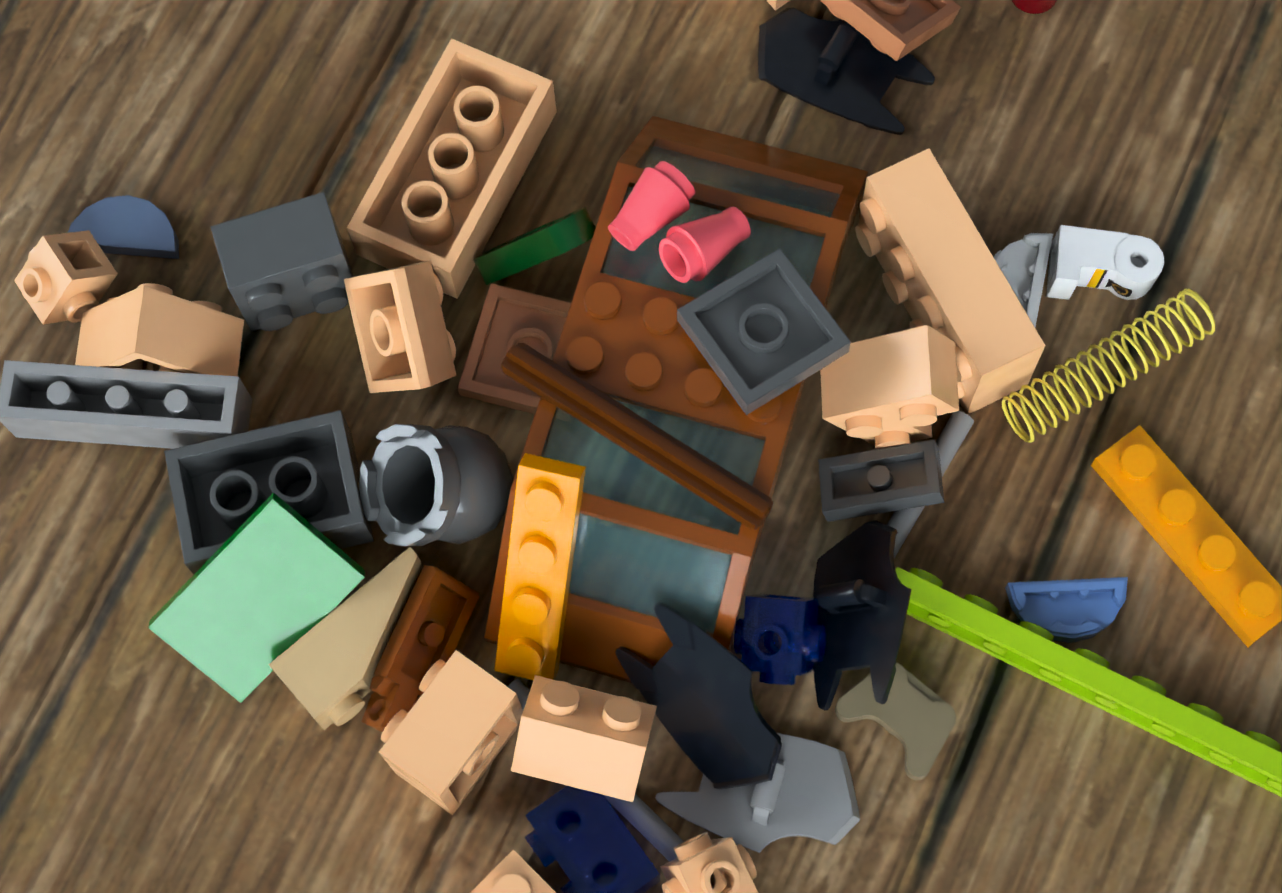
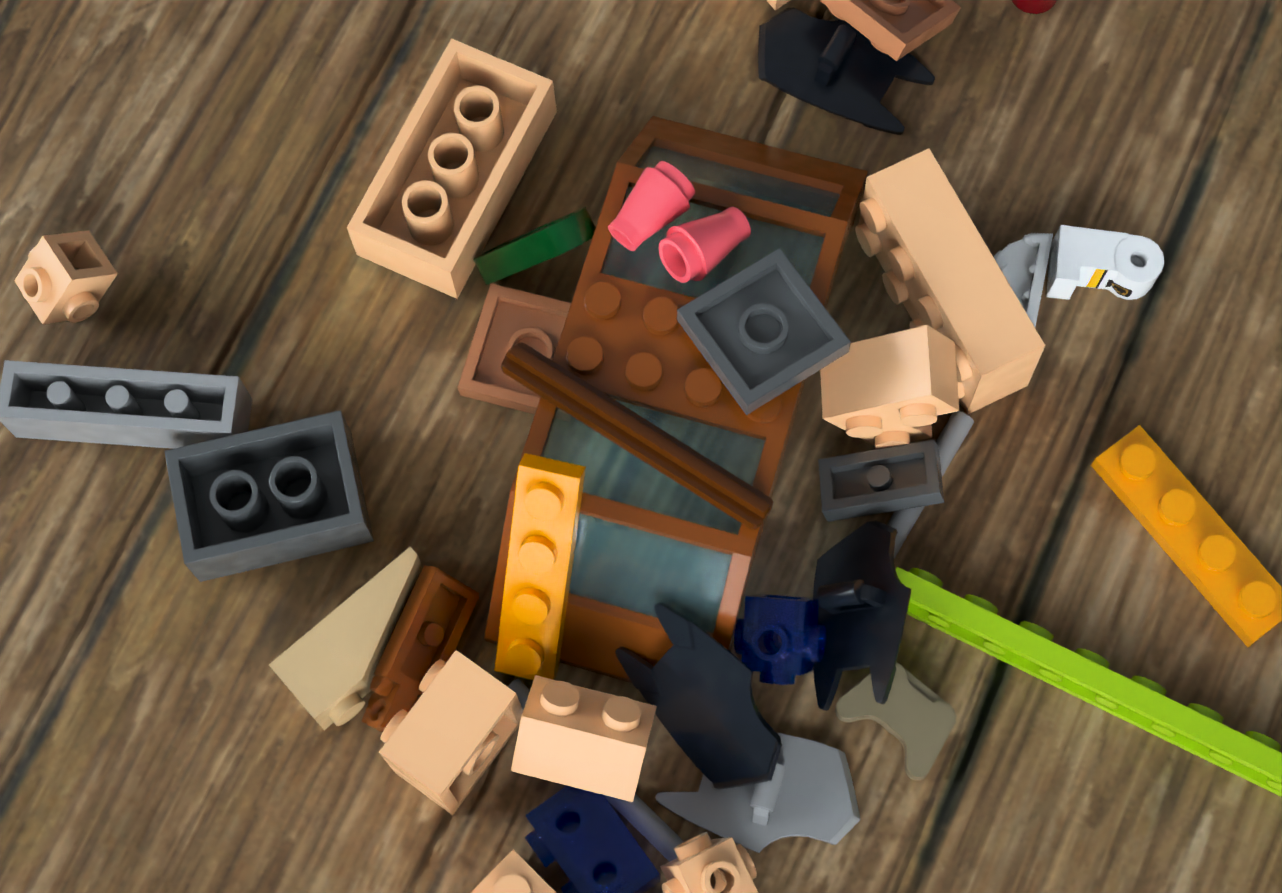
(129, 227): sand blue tile -> none
(160, 333): light nougat brick -> none
(256, 597): tile -> none
(284, 262): dark grey brick -> none
(401, 328): light nougat slope -> none
(435, 484): dark grey tile -> none
(1069, 608): medium blue tile -> none
(1103, 366): light yellow piece -> none

